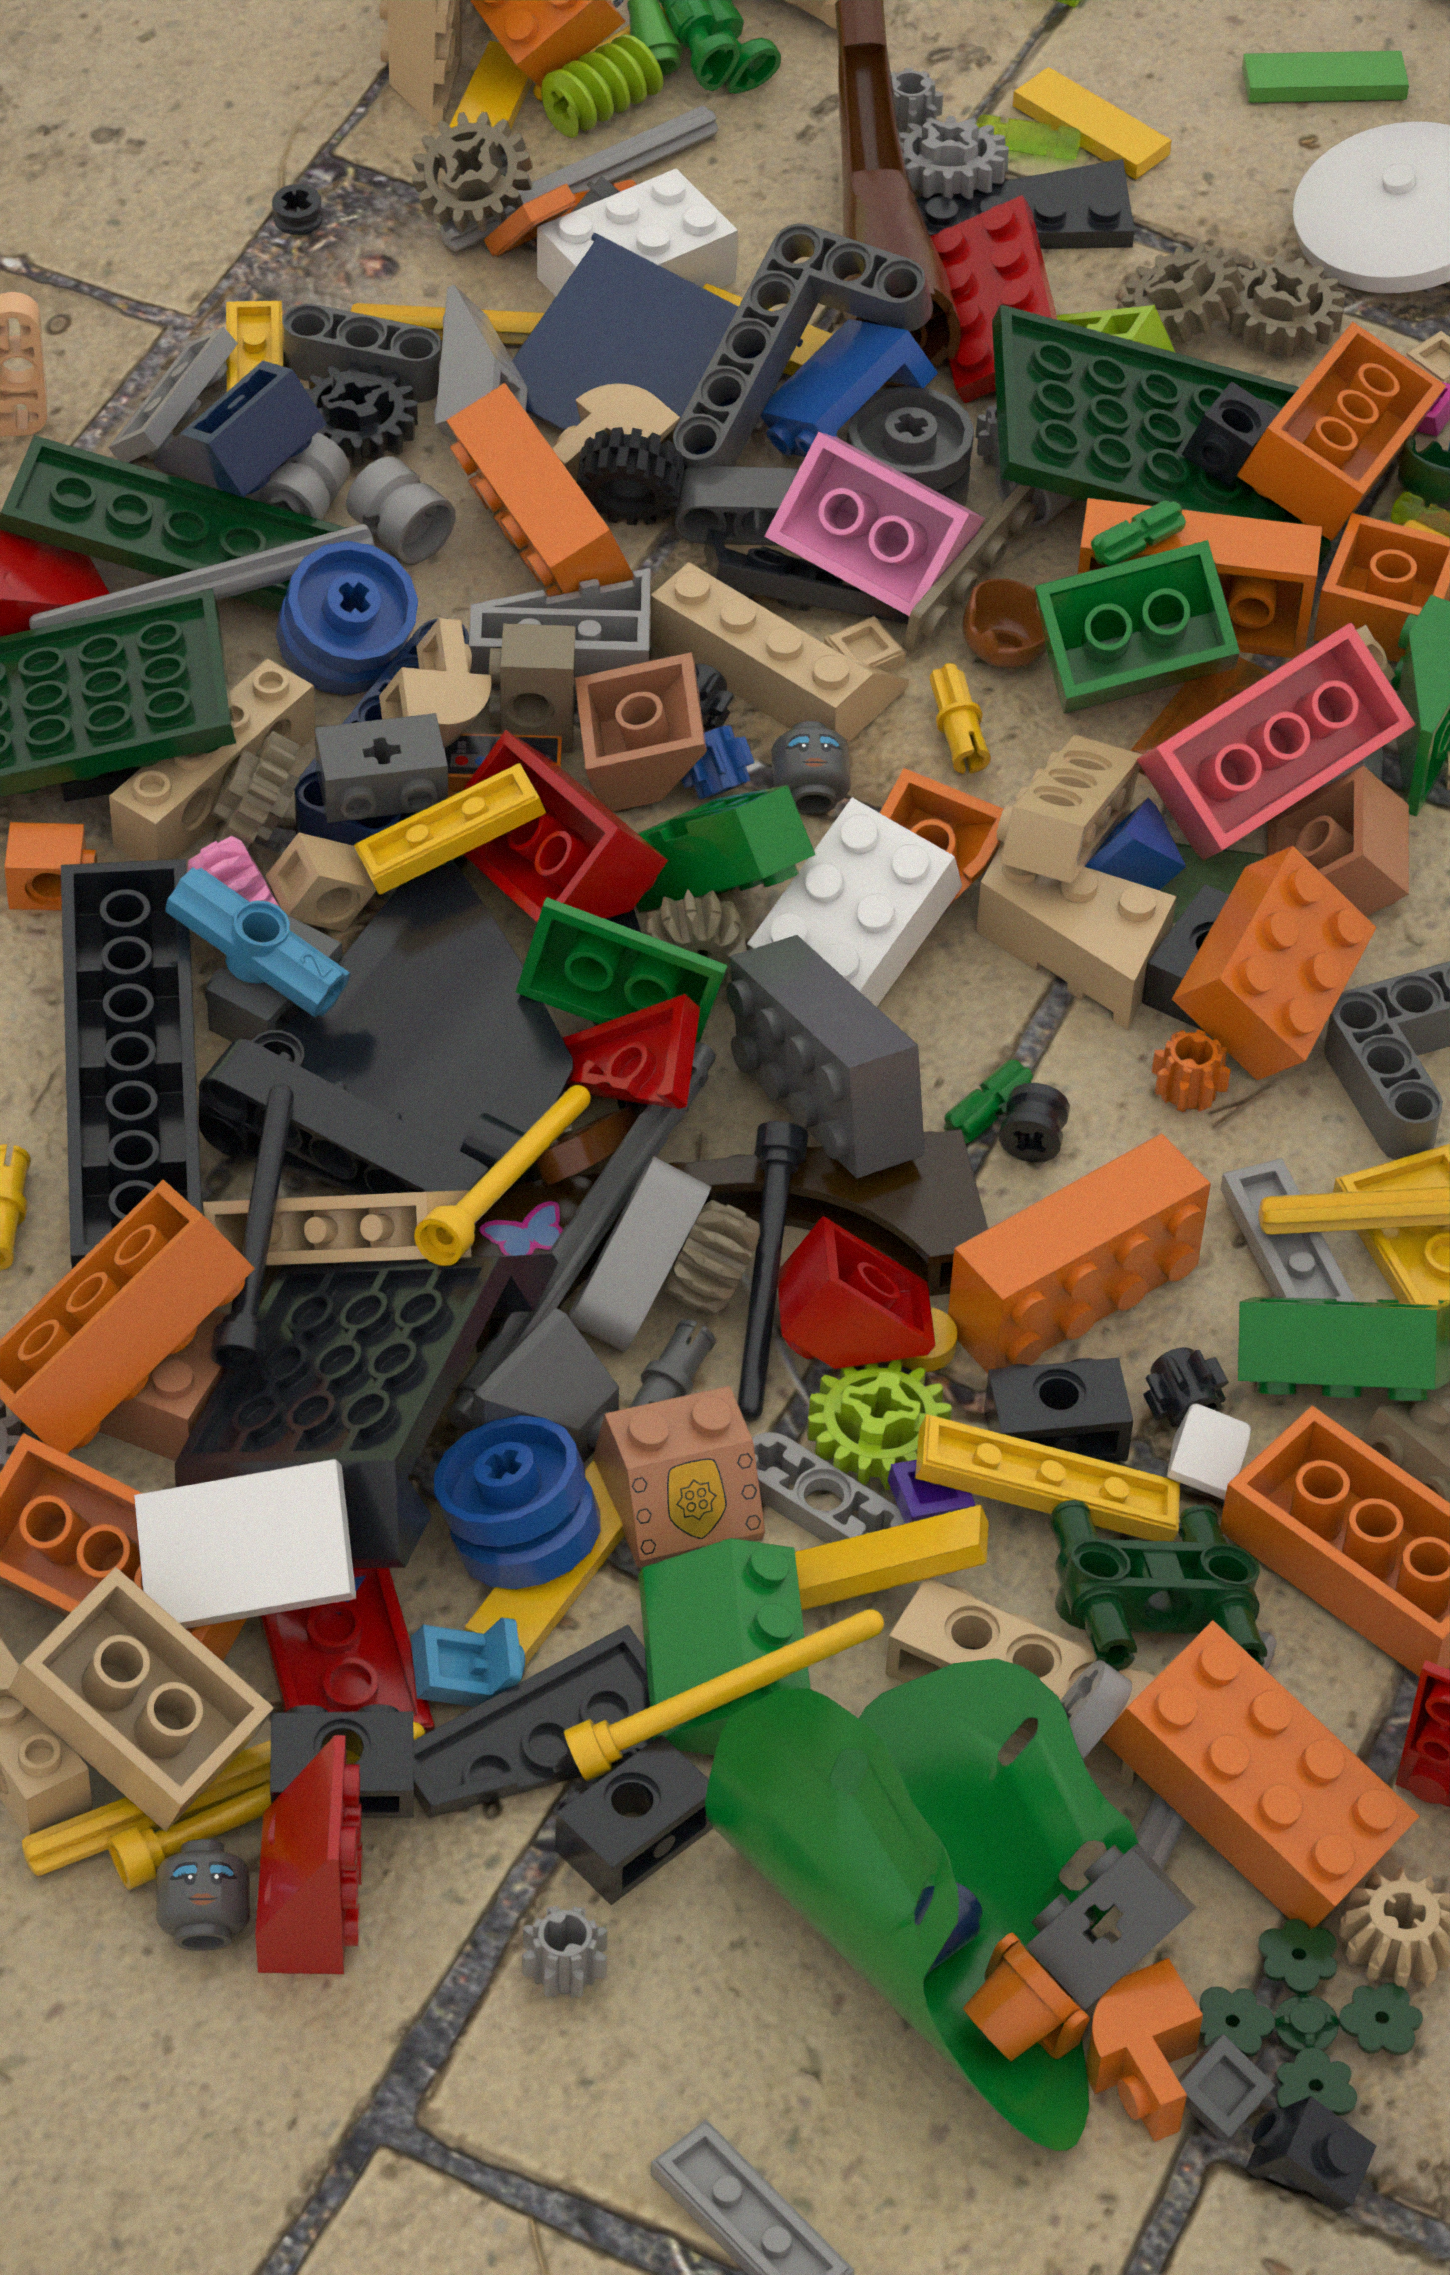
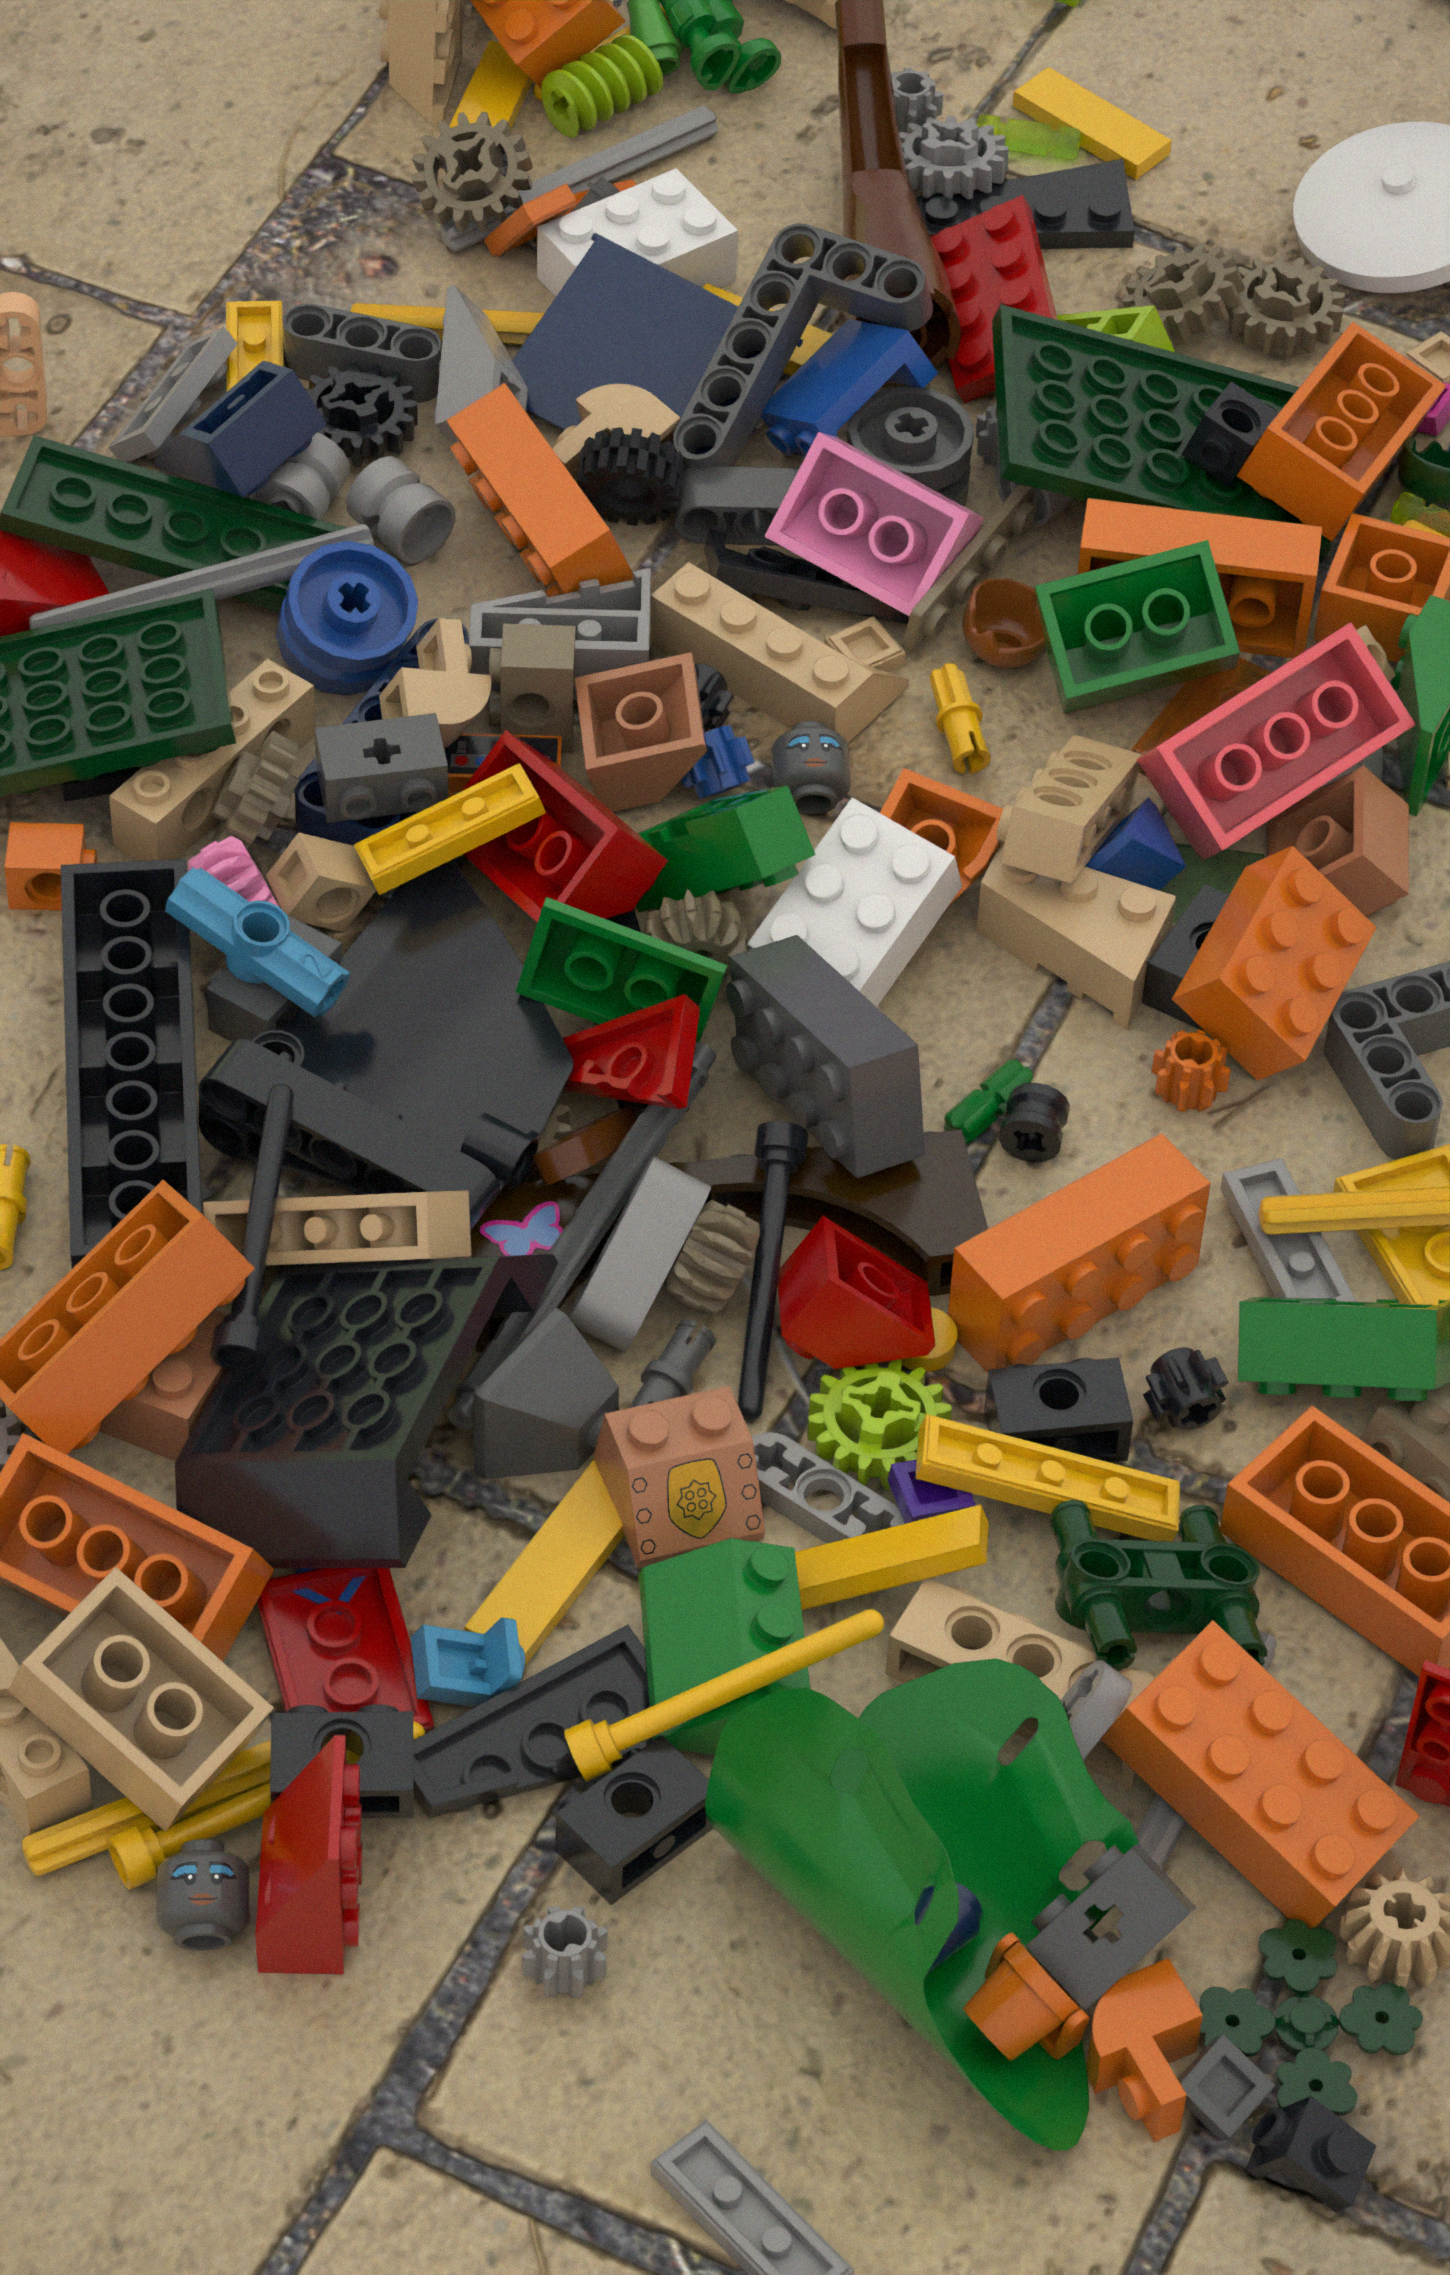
(247, 1544): white tile -> none
(297, 197): black bush -> none
(450, 1229): yellow piece -> none
(517, 1502): blue wheel -> none
(1146, 527): green piece -> none
(1208, 1450): white slope -> none
(1325, 76): bright green tile -> none

